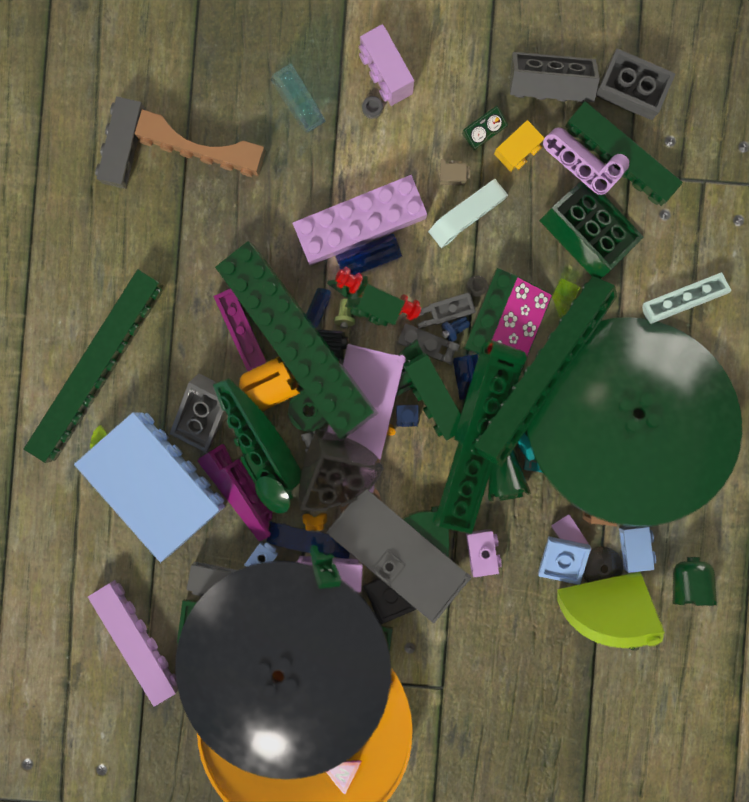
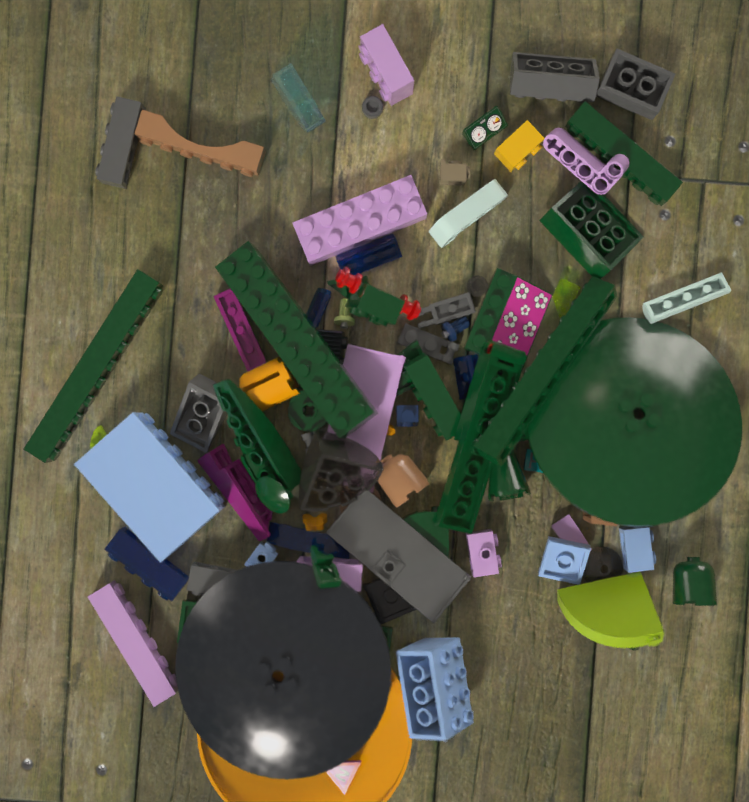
(138, 559): none -> clear blue brick
(401, 478): none -> medium nougat cylinder
(434, 688): none -> light blue brick
(524, 446): teal tile -> none

